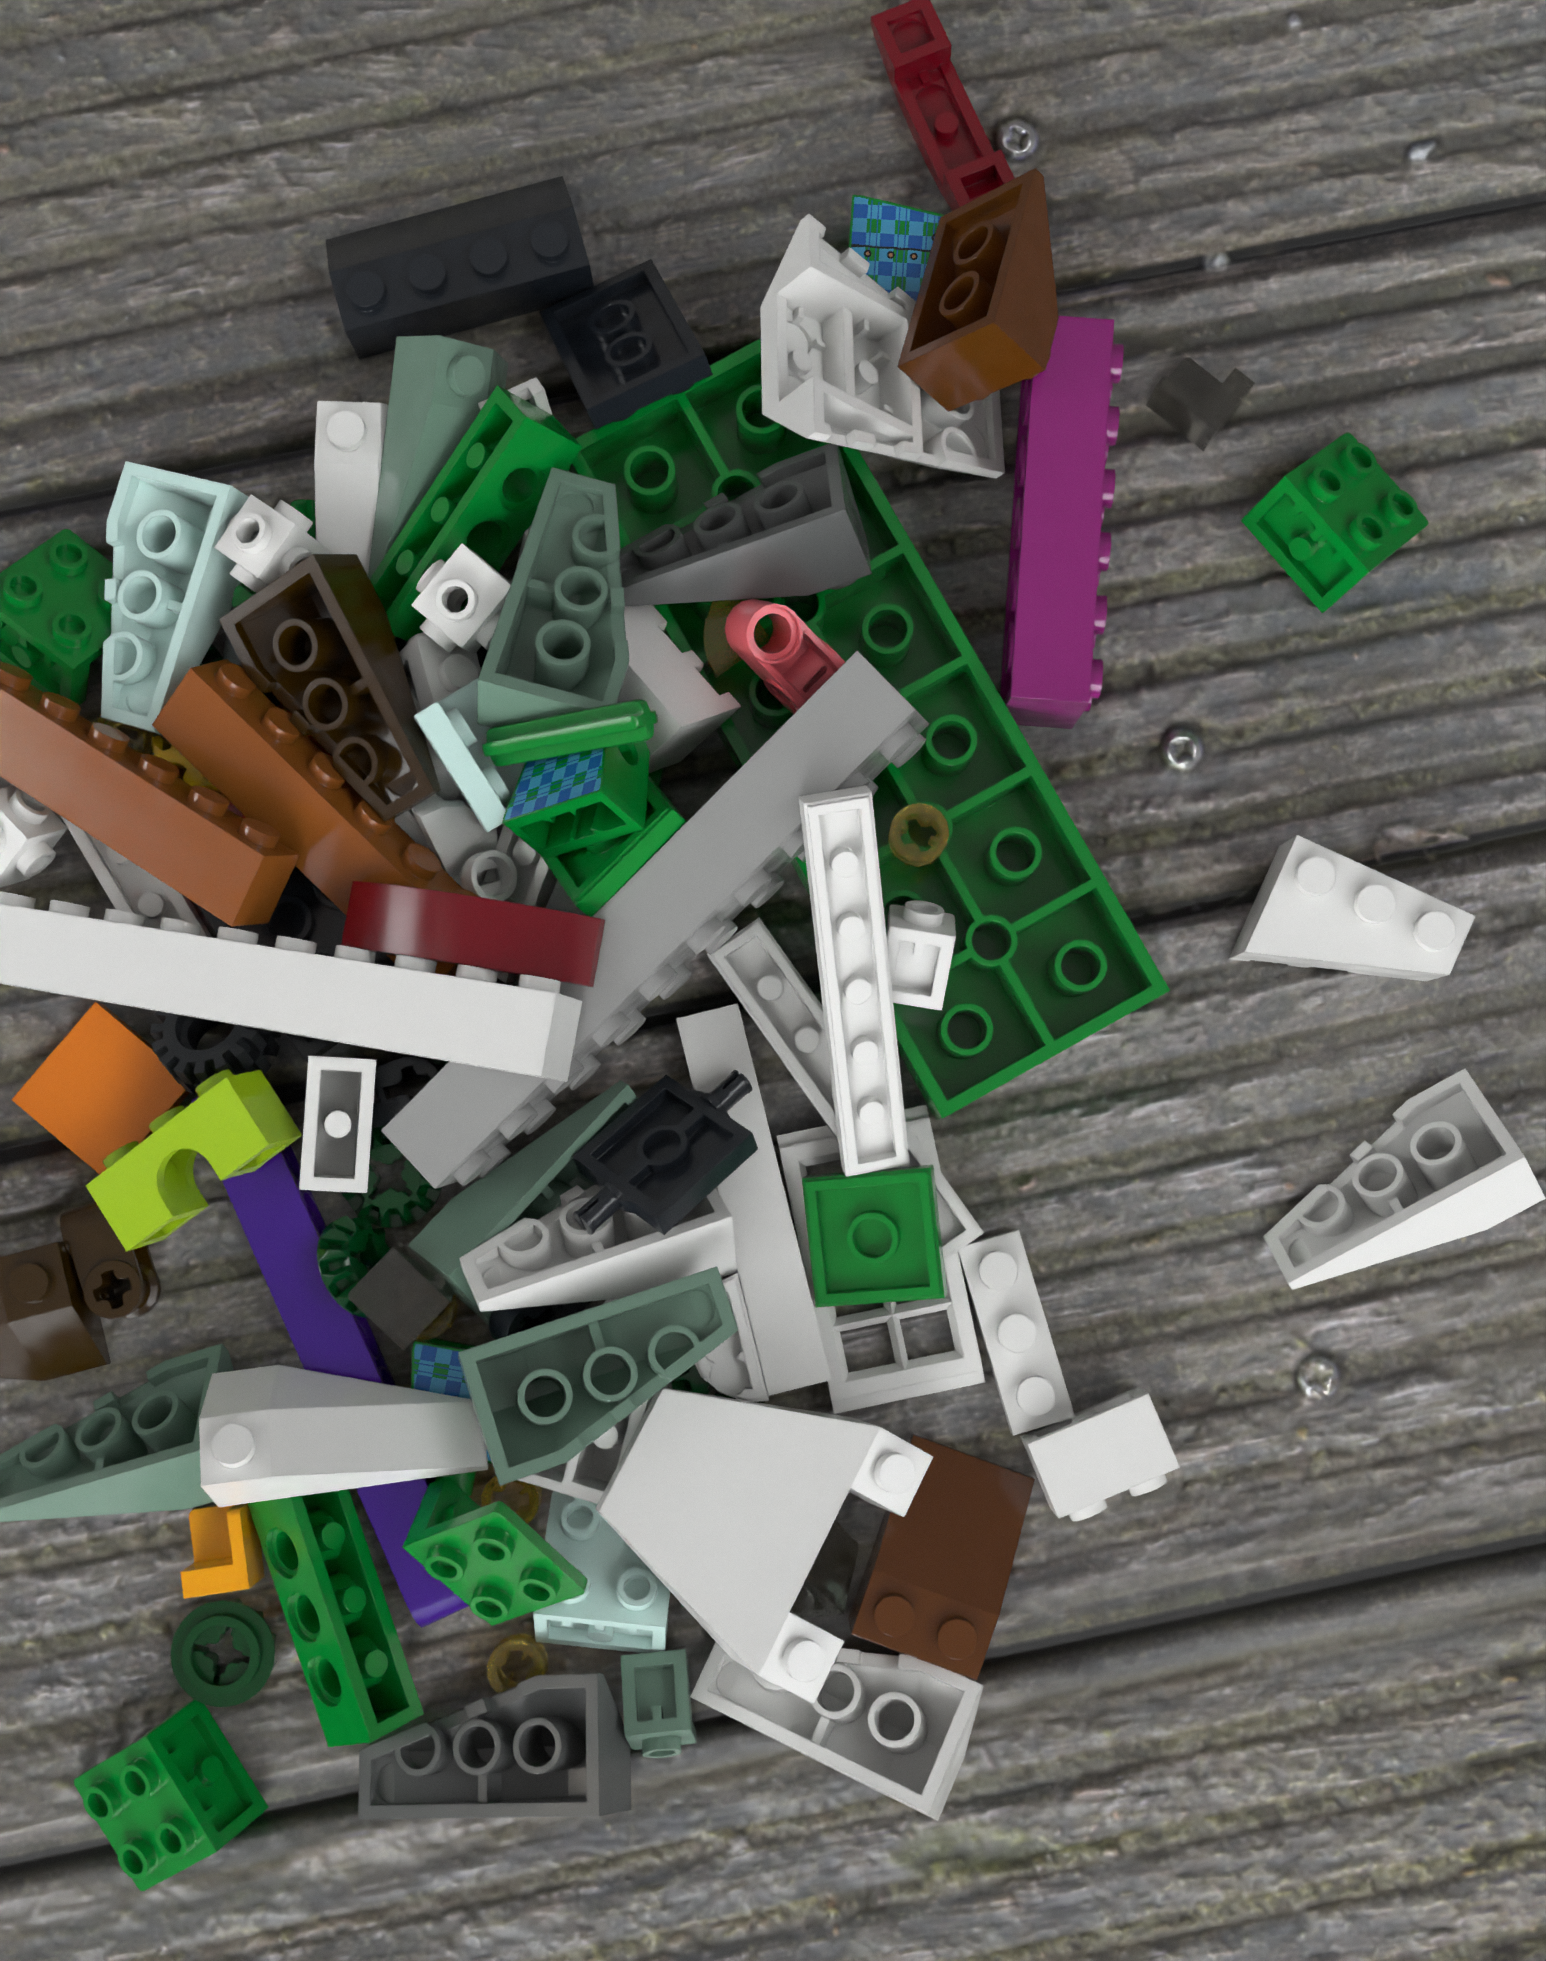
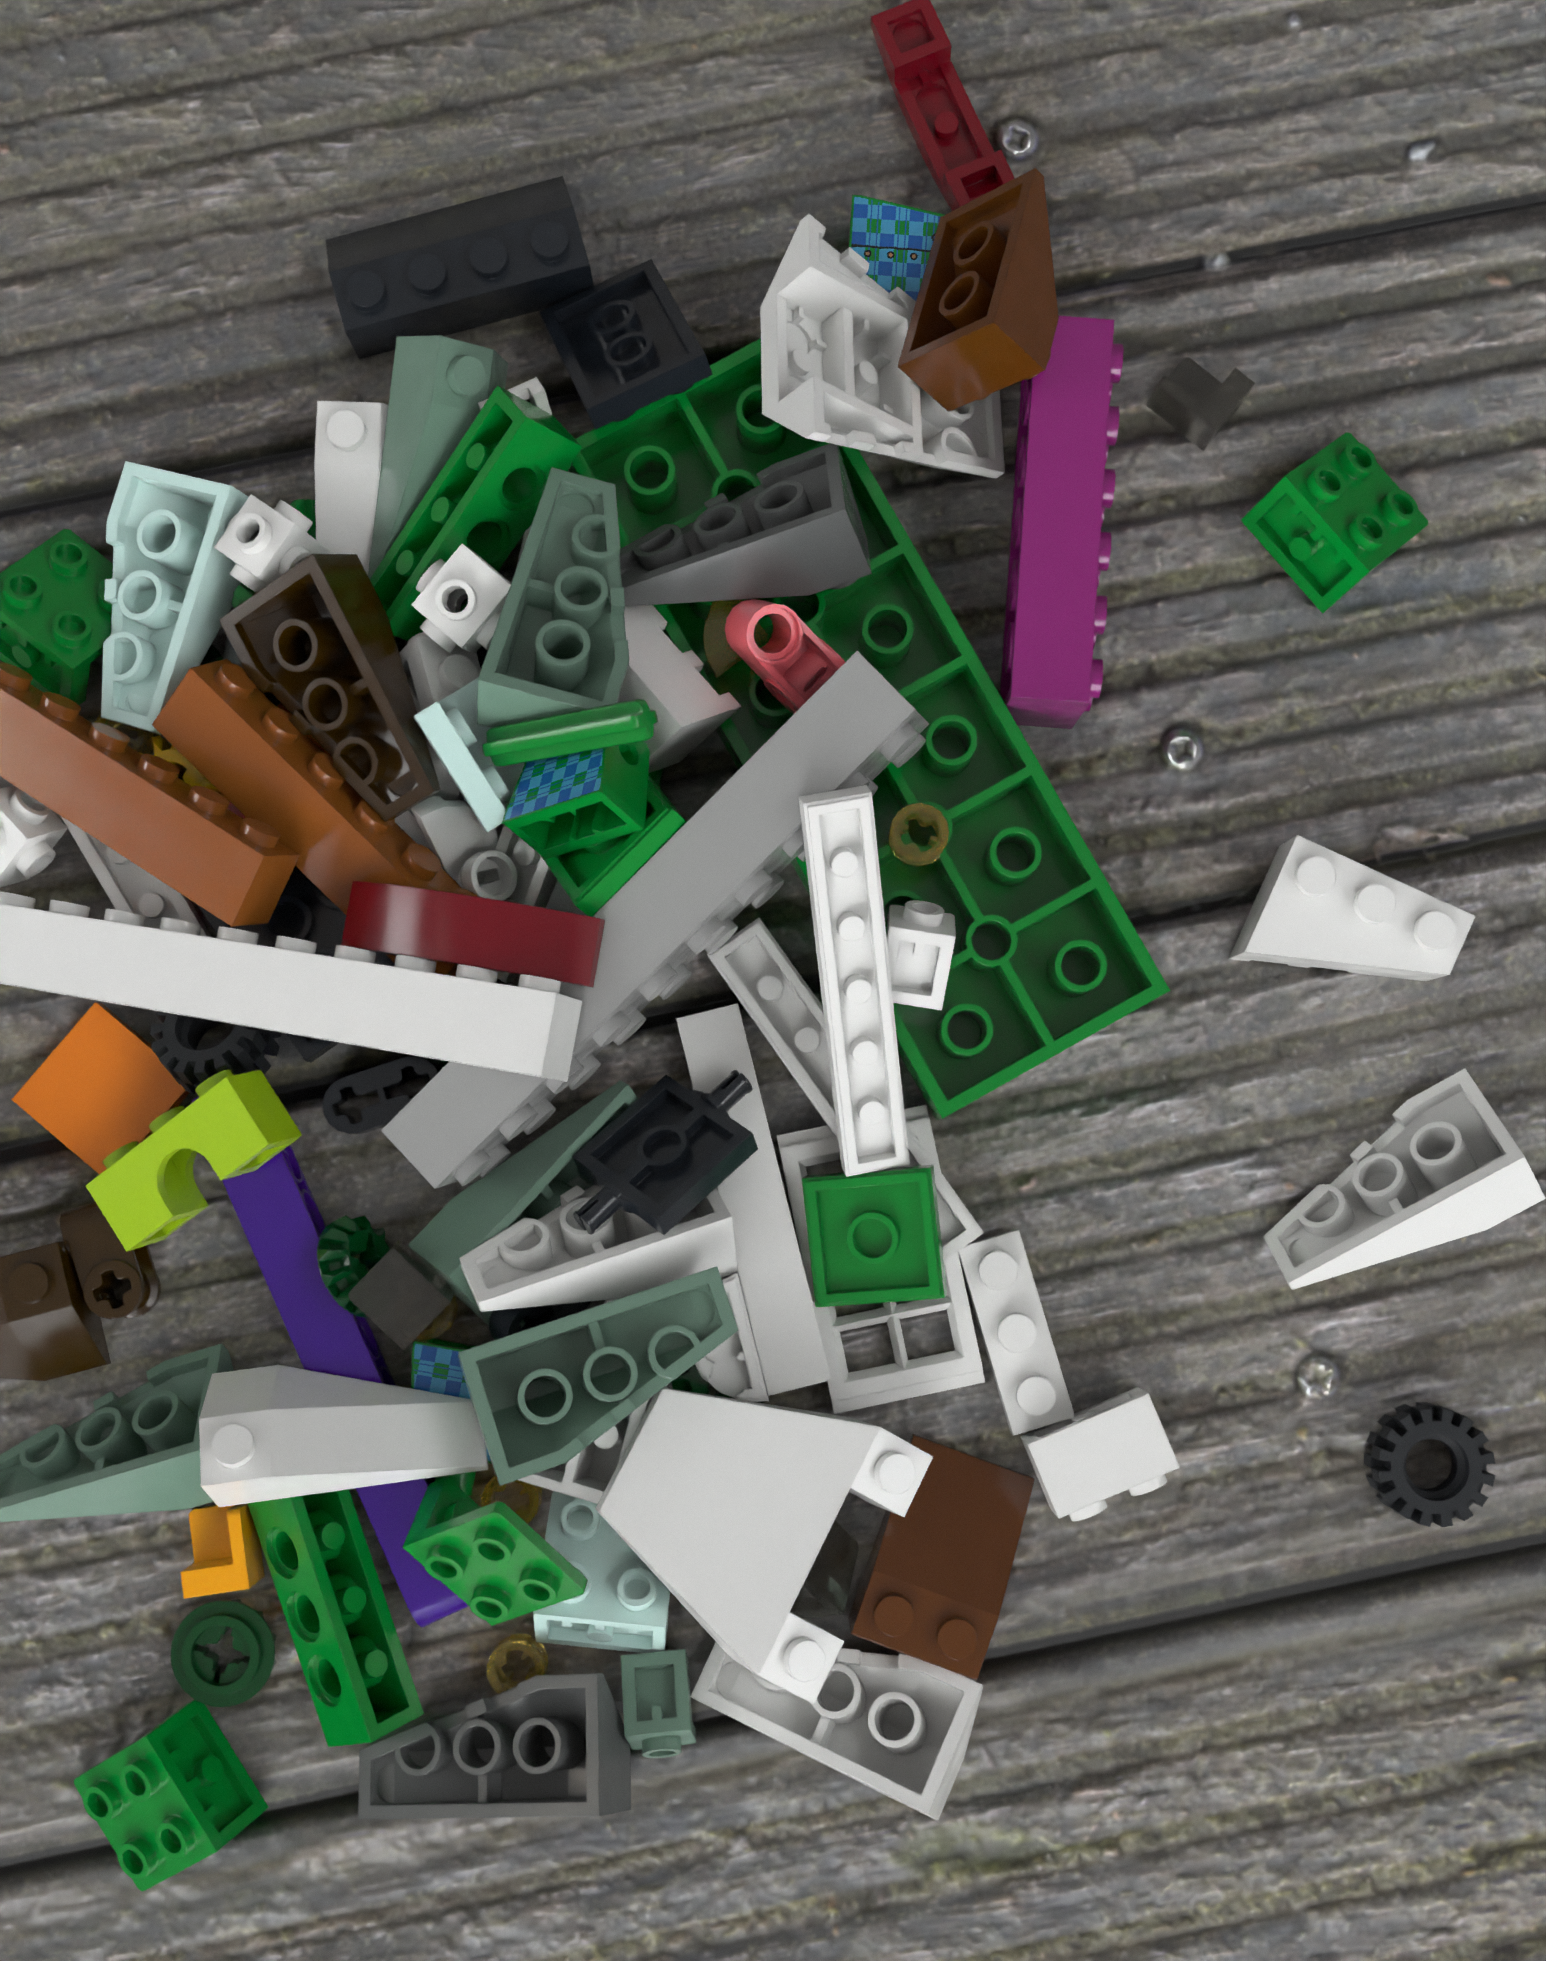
(337, 1124): white brick -> none
(393, 1206): dark green gear -> none
(1467, 1469): none -> black tyre

